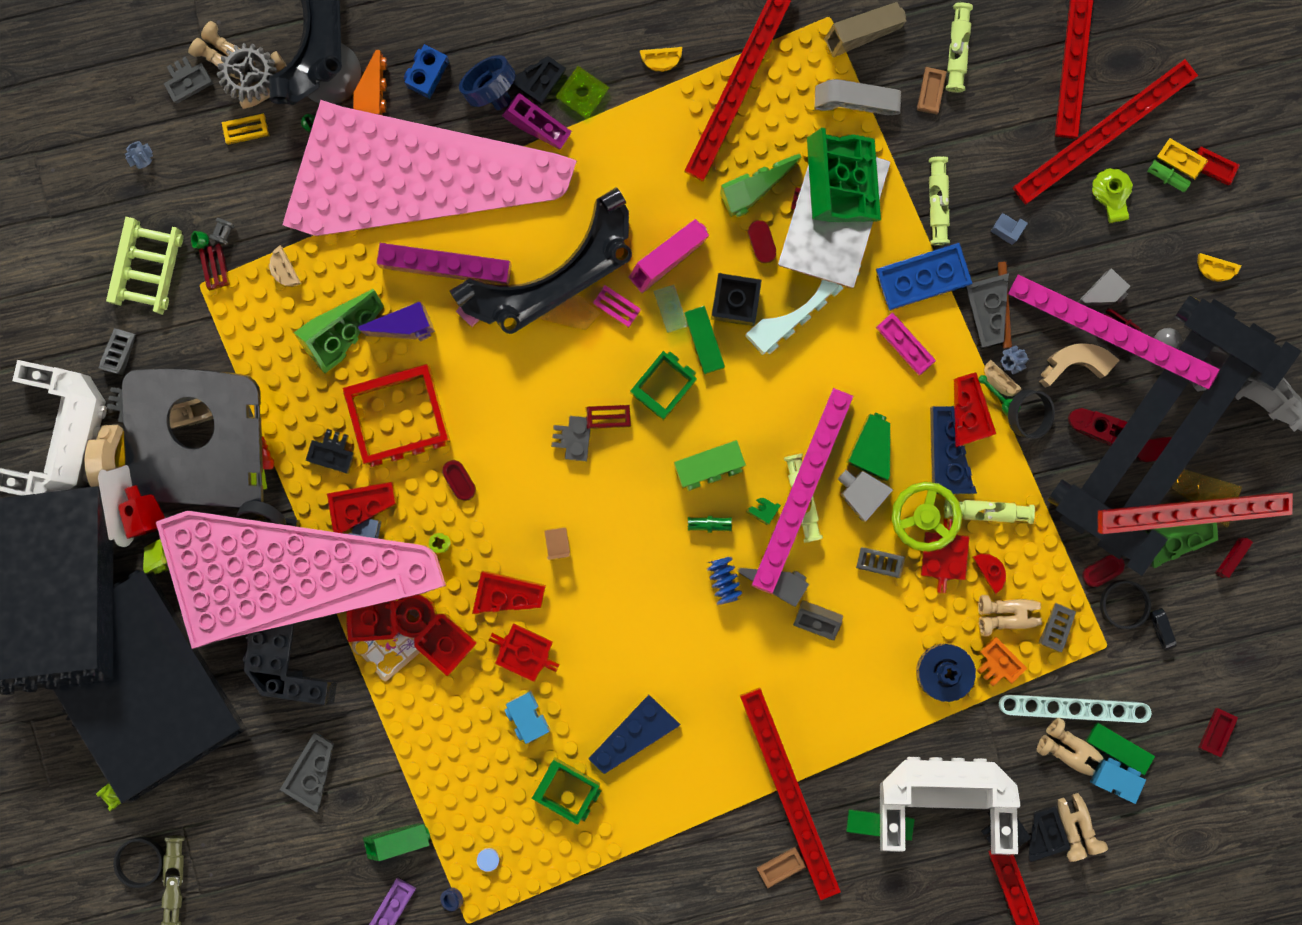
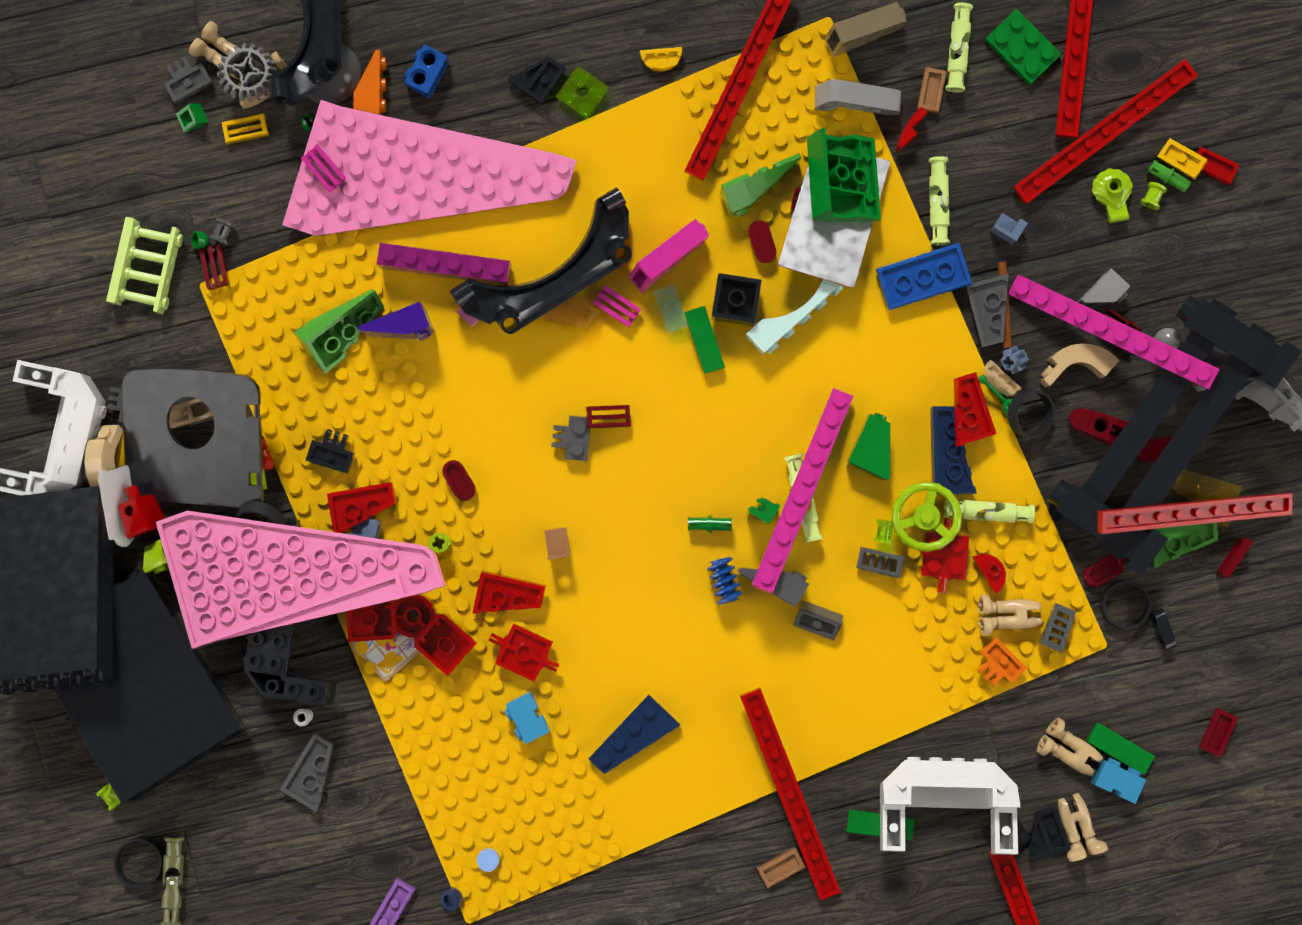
(107, 356): dark grey slope -> none
(138, 155): sand blue gear -> none
(191, 117): none -> green slope
(282, 269): tan plate -> none
(297, 717): none -> white pin
(311, 153): none -> dark pink tile
(384, 382): red window -> none
(396, 841): green slope -> none
(488, 83): dark blue piece -> none
(536, 122): magenta slope -> none
(545, 782): green window -> none
(649, 402): green window -> none
(710, 465): bright green piece -> none
(863, 493): light grey torso -> none
(884, 531): none -> clear neon green bush
(905, 344): dark pink tile -> none
(909, 133): none -> red slope
(961, 674): dark blue piece -> none
(1022, 47): none -> green plate
(1085, 711): light aqua beam -> none
(1153, 195): none -> lime bush
(1216, 269): yellow plate -> none

